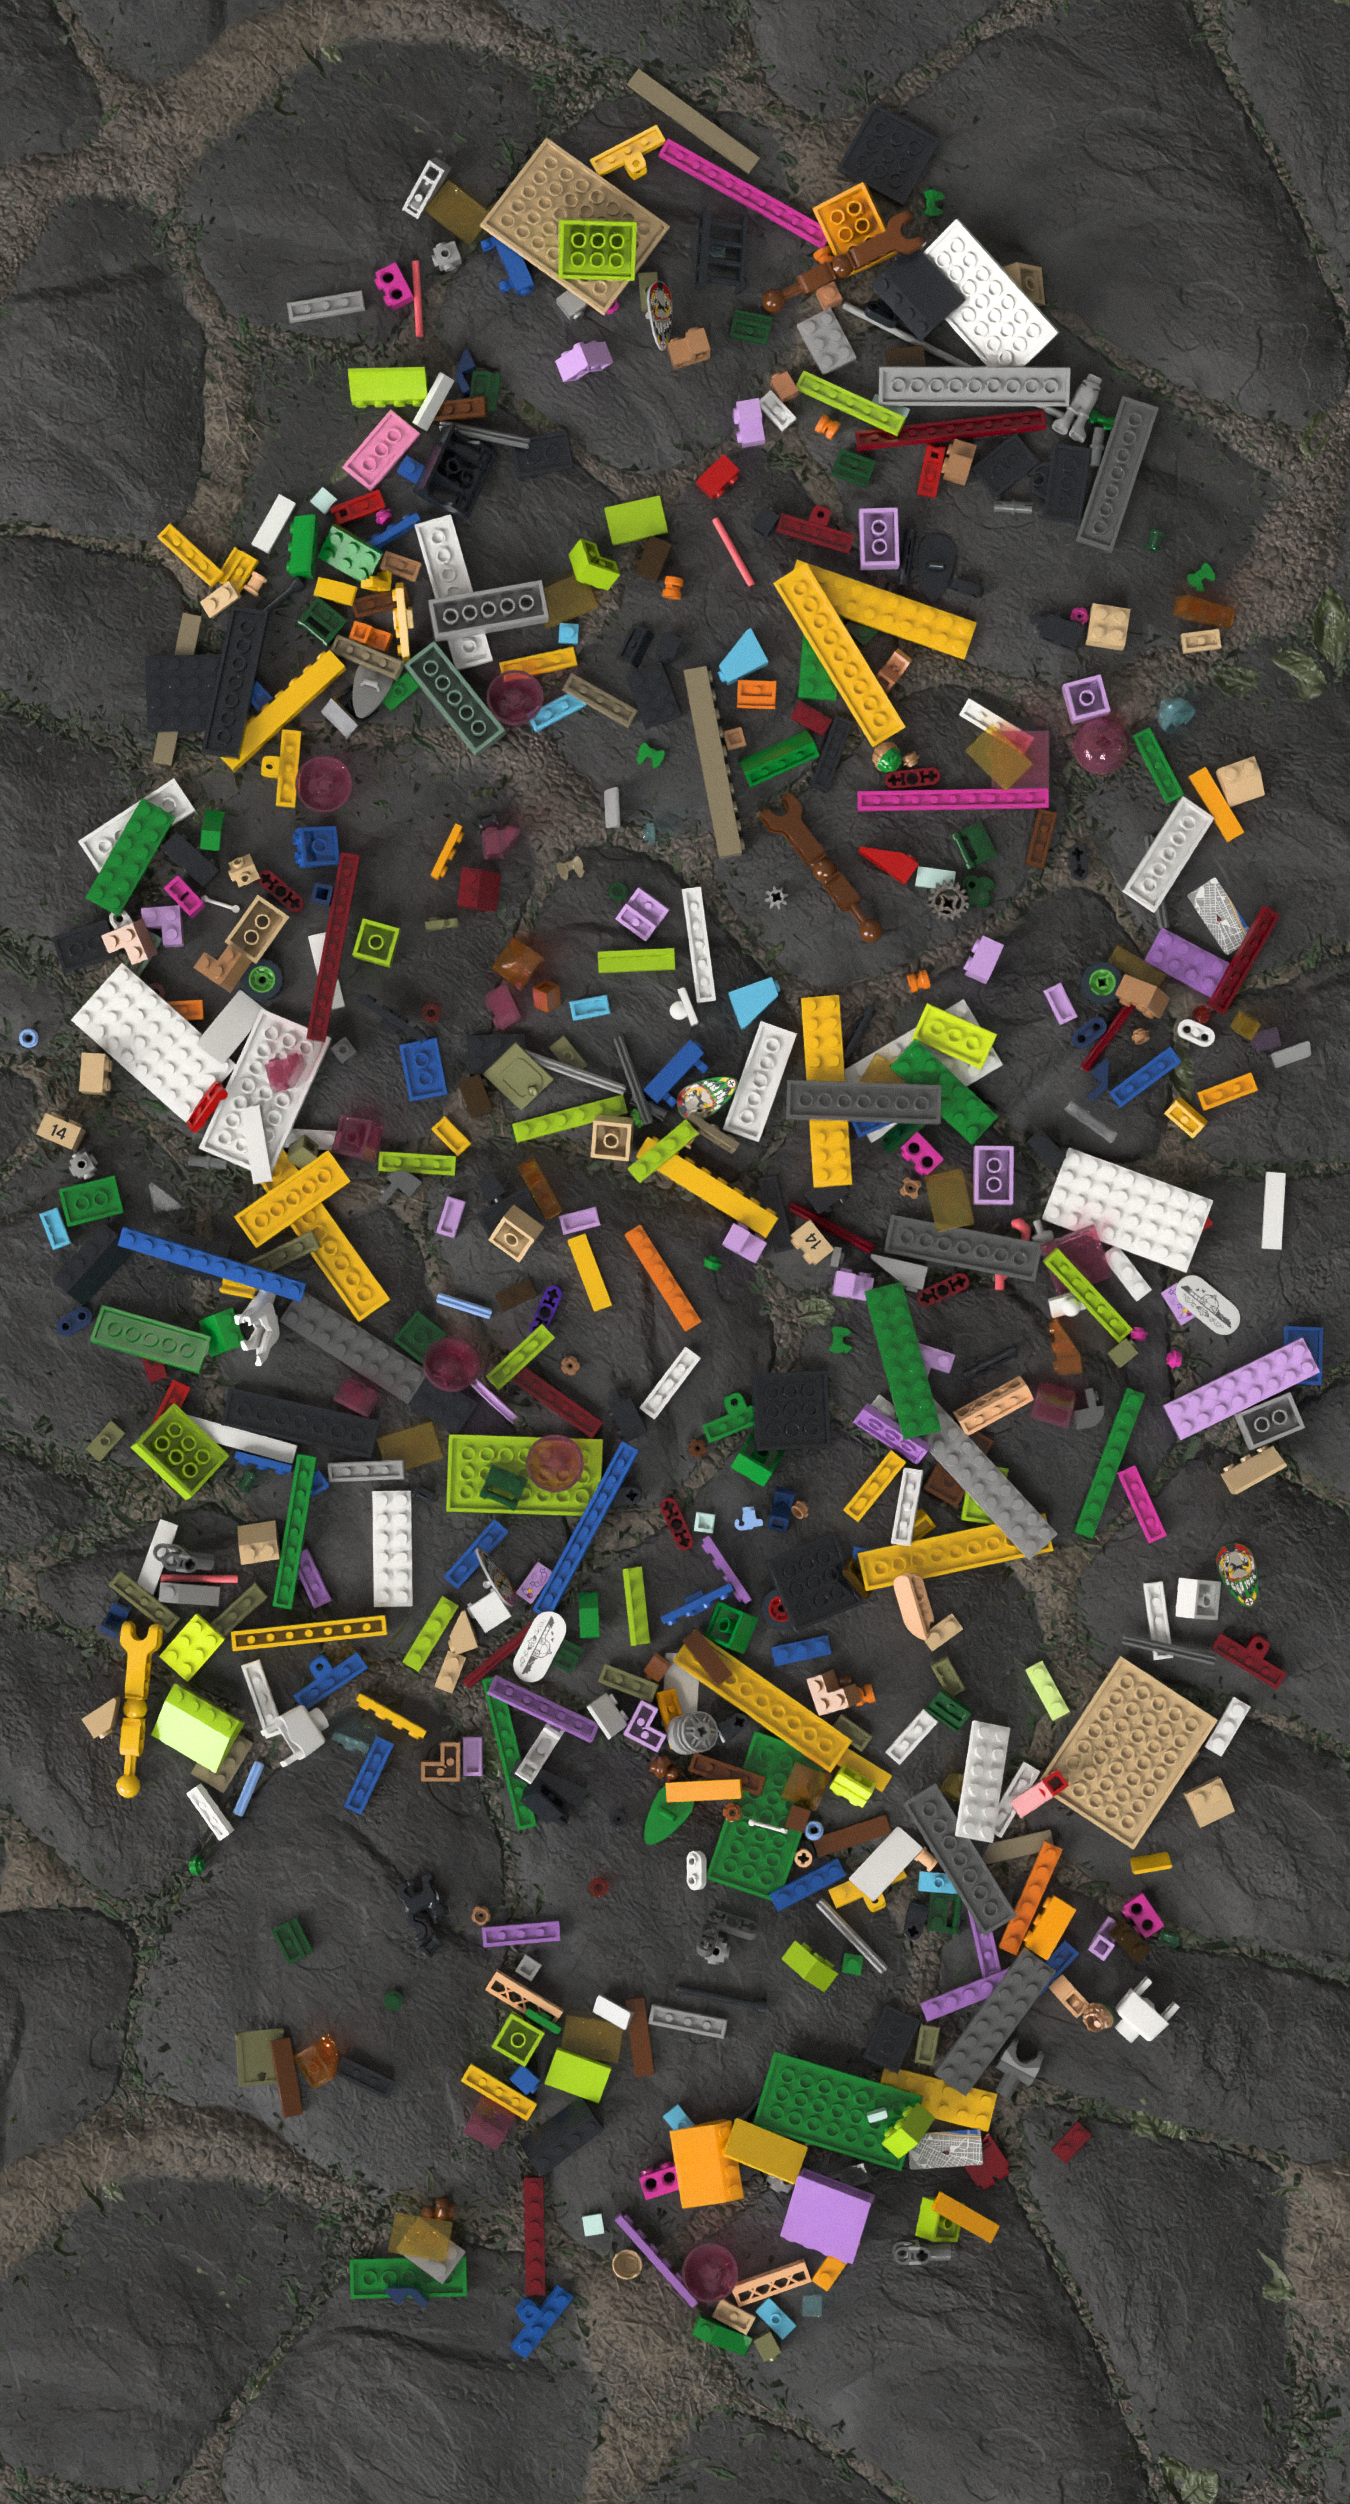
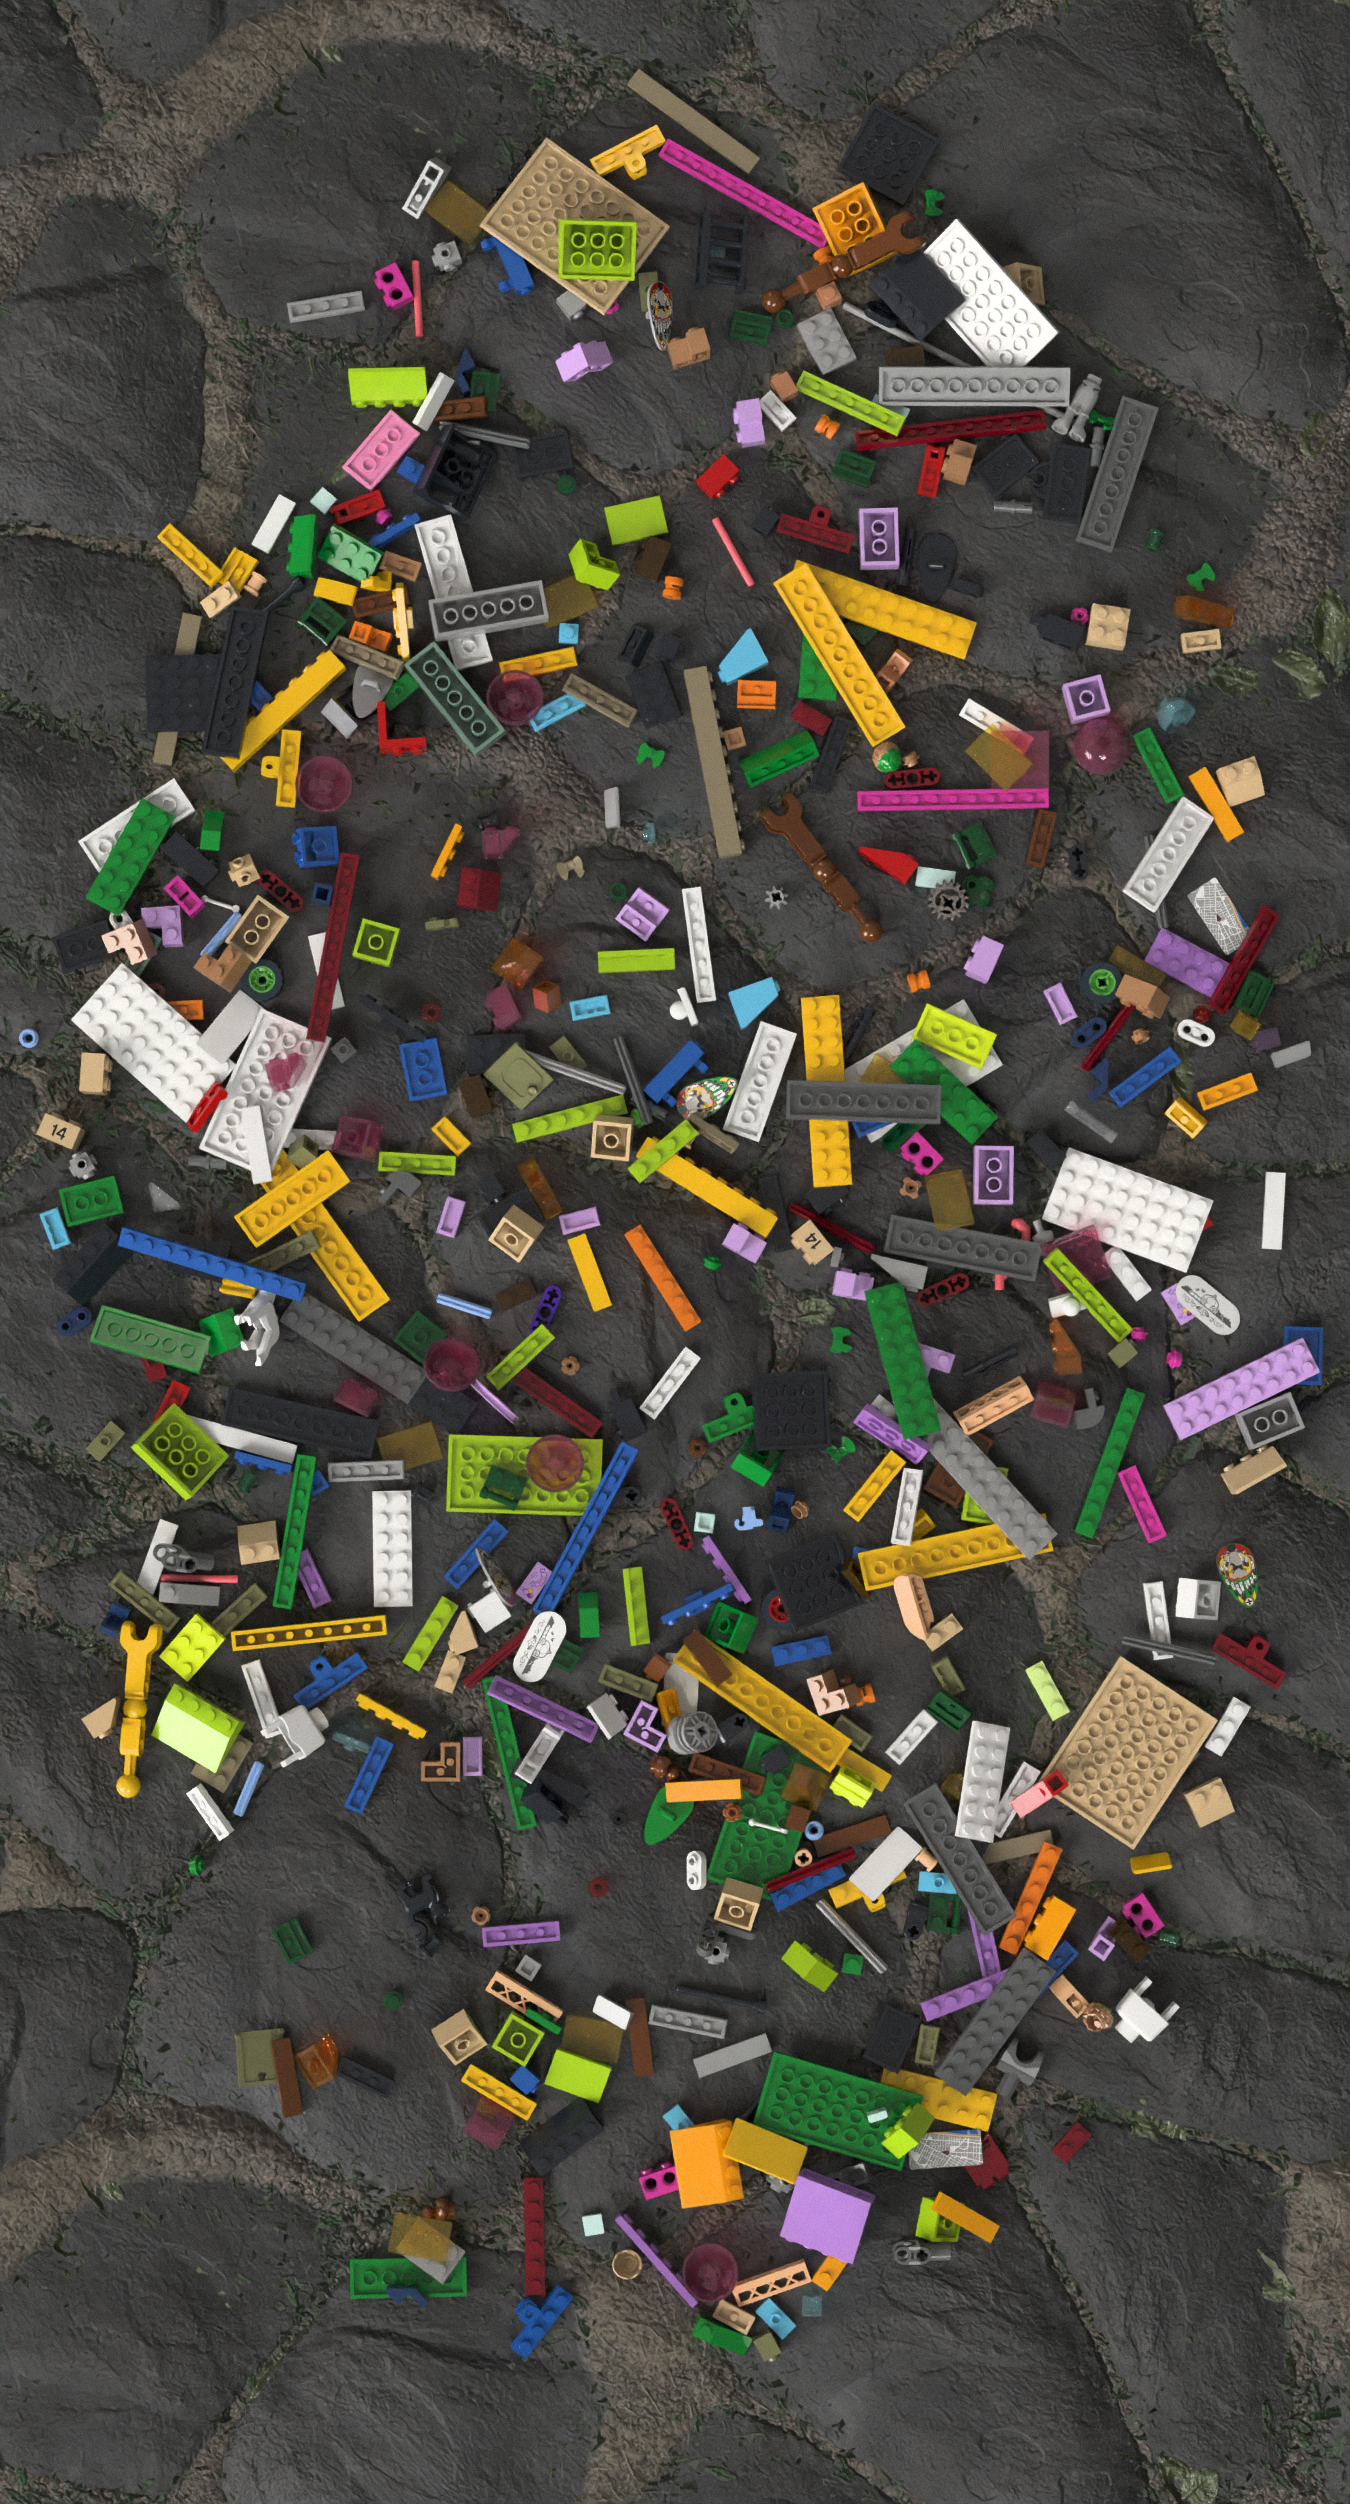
(222, 934): none -> light blue axle
(397, 746): none -> red bracket
(459, 2037): none -> tan slope
(566, 484): none -> dark green plate
(732, 2055): none -> light grey tile
(738, 1904): none -> tan brick
(774, 1759): none -> black brick
(784, 318): none -> dark green plate
(810, 1870): none -> dark red axle
(847, 1447): none -> green piece
(1254, 993): none -> dark green plate

